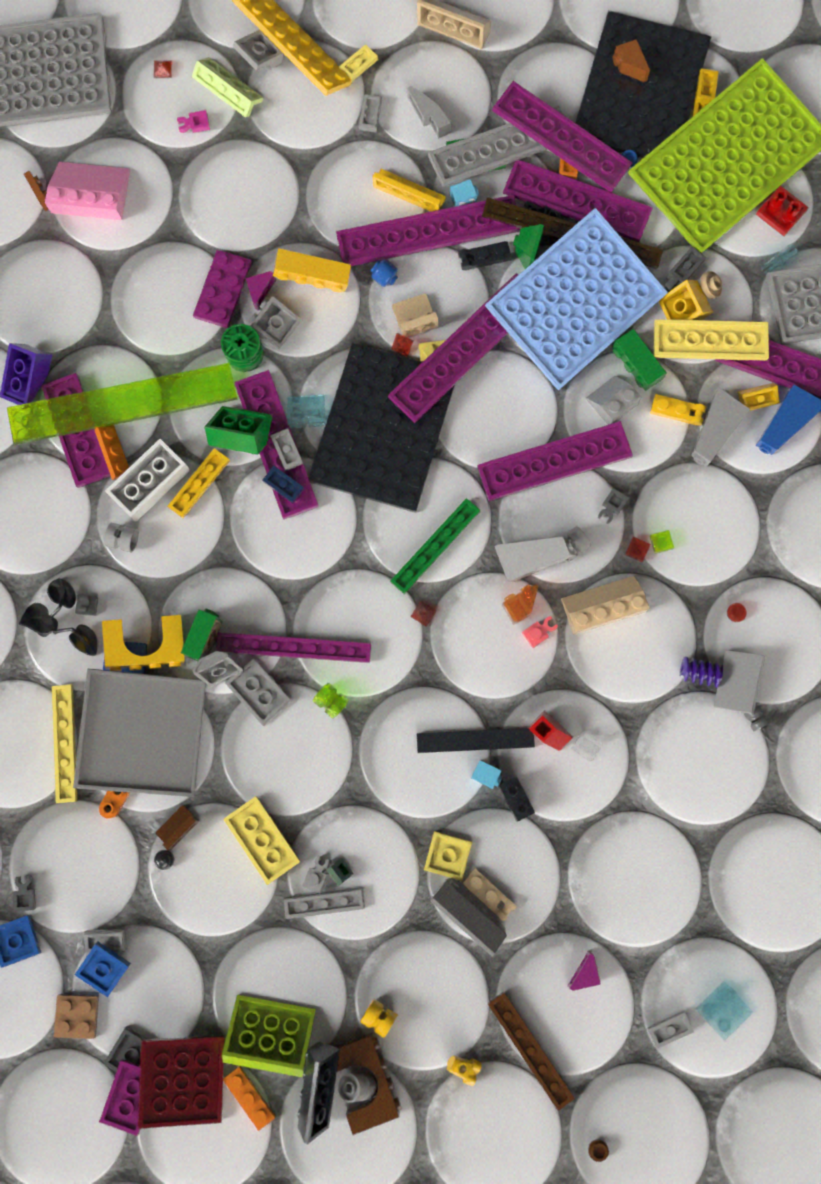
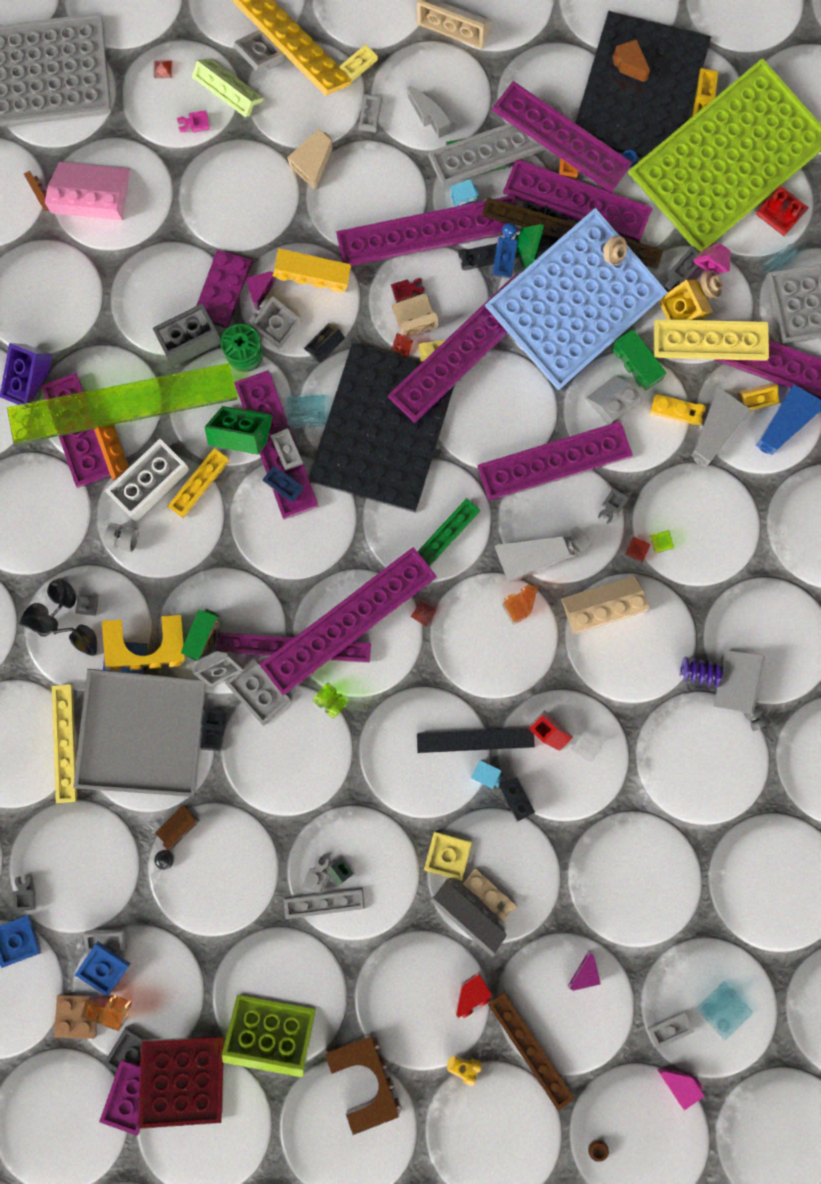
(107, 1010): none -> clear orange slope
(115, 801): orange plate -> none
(187, 335): none -> dark grey slope
(212, 729): none -> black slope
(249, 1098): orange plate -> none
(261, 840): light yellow plate -> none
(311, 157): none -> tan slope
(317, 1090): black slope -> none
(324, 342): none -> black slope
(348, 621): none -> magenta plate
(356, 1087): light grey wheel -> none
(372, 1016): yellow wheel -> none
(384, 272): blue head -> none
(404, 290): none -> dark red plate
(408, 190): yellow fence -> none
(472, 993): none -> red slope
(505, 252): none -> blue plate
(537, 633): coral plate -> none
(615, 250): none -> tan plate
(683, 1087): none -> dark pink slope
(714, 259): none -> dark pink slope
(736, 612): clear red plate -> none

